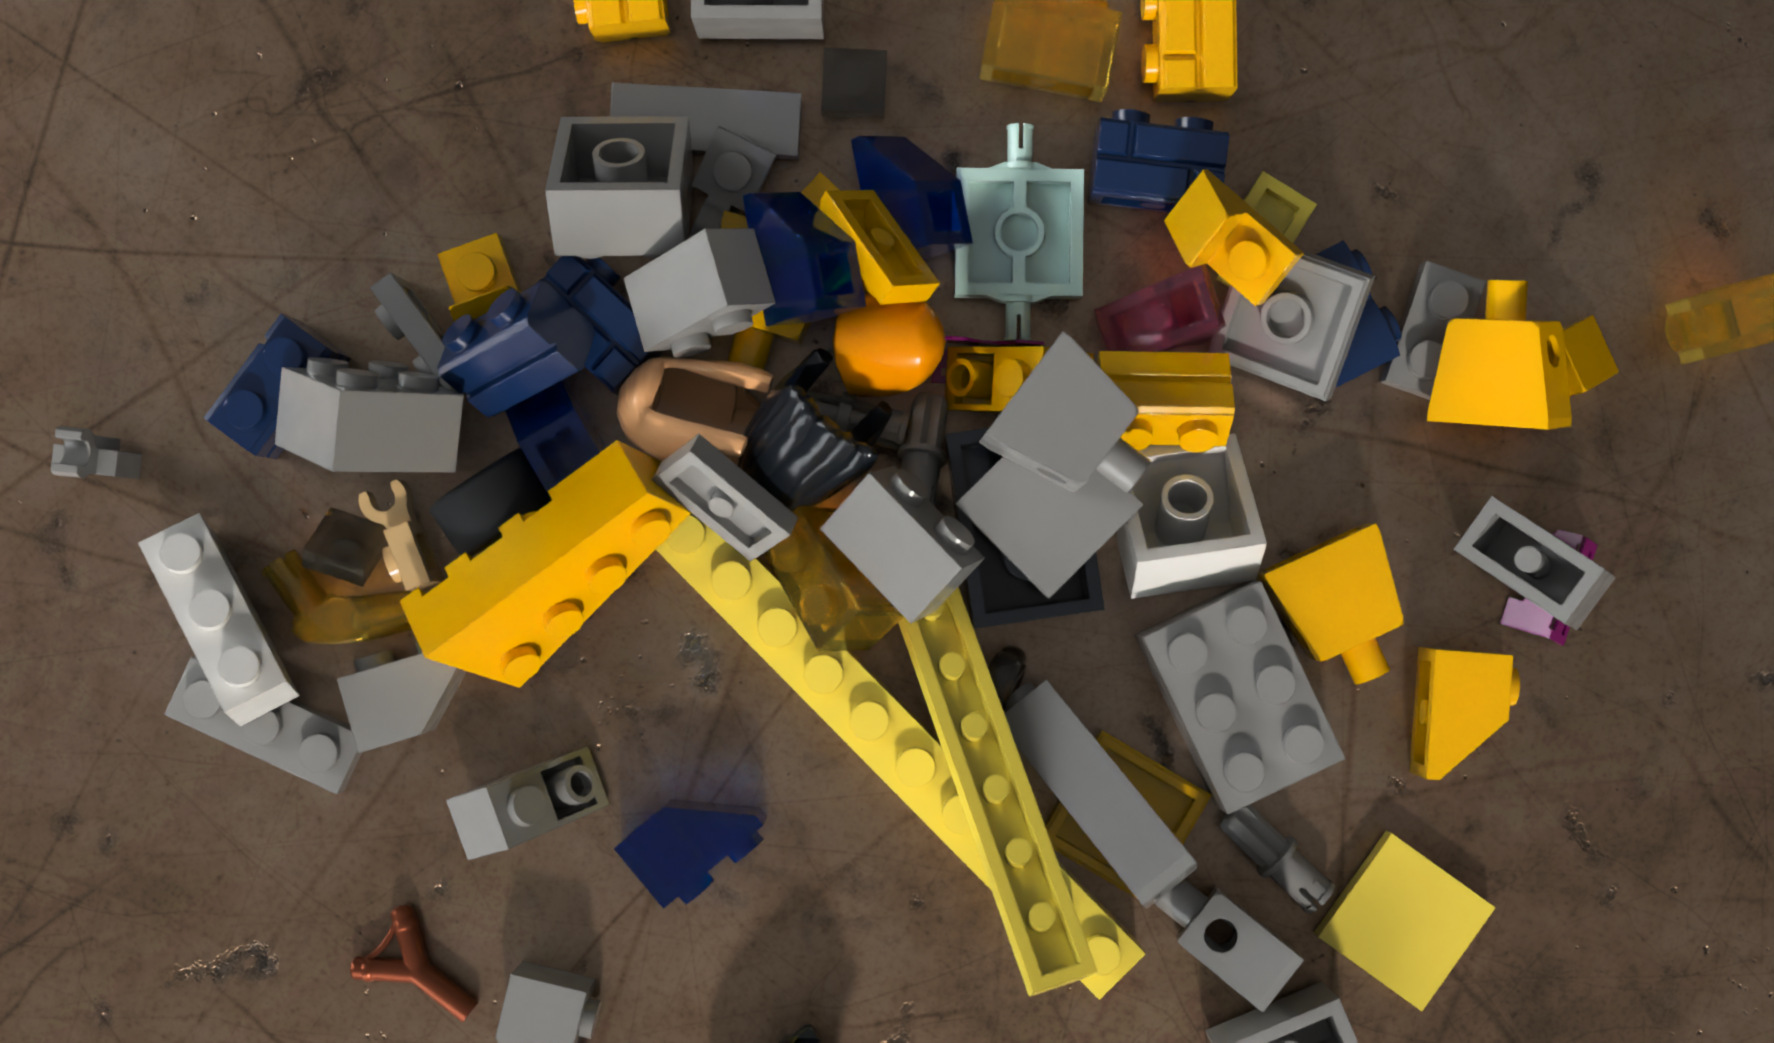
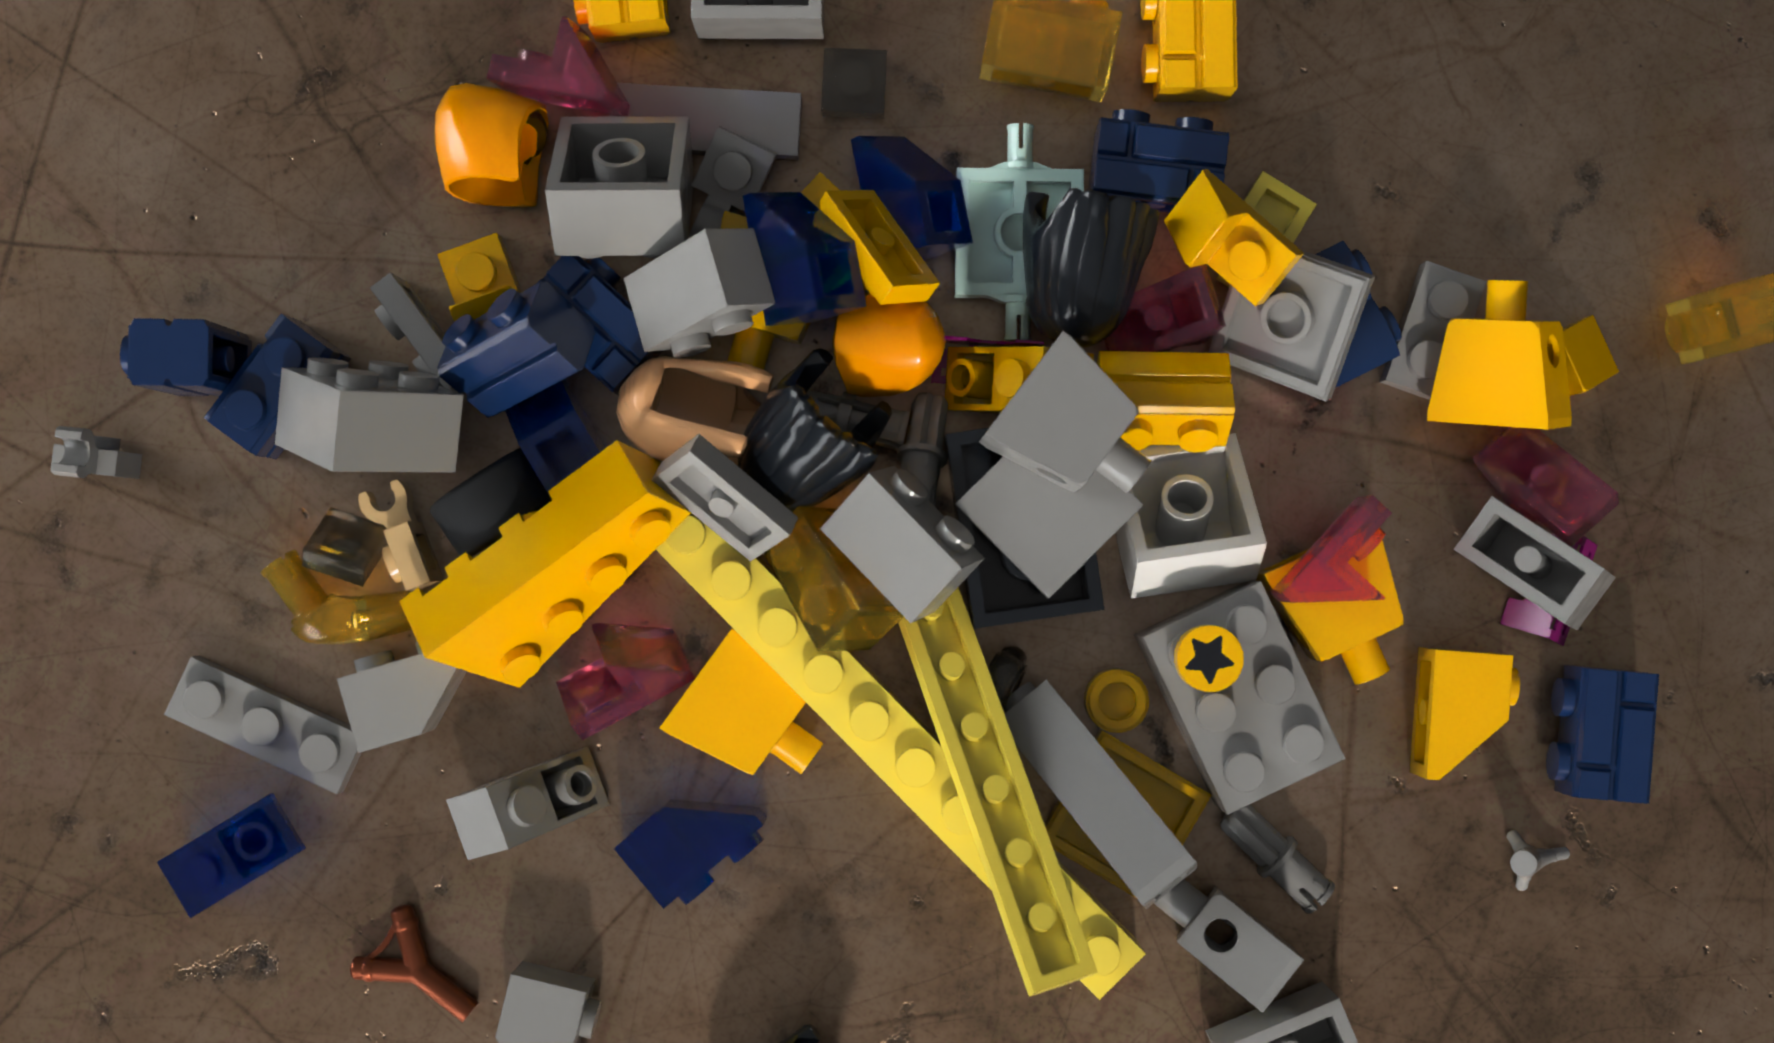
(183, 355): none -> dark blue brick
(218, 620): white brick -> none
(231, 855): none -> clear blue slope
(490, 145): none -> light orange piece
(570, 78): none -> clear pink slope
(633, 672): none -> clear pink slope
(742, 711): none -> yellow torso
(1084, 261): none -> black hair
(1116, 700): none -> yellow tile
(1208, 658): none -> yellow tile
(1324, 571): none -> clear pink slope
(1404, 920): light yellow tile -> none
(1529, 859): none -> light grey bar
(1545, 482): none -> clear pink slope
(1604, 733): none -> dark blue brick

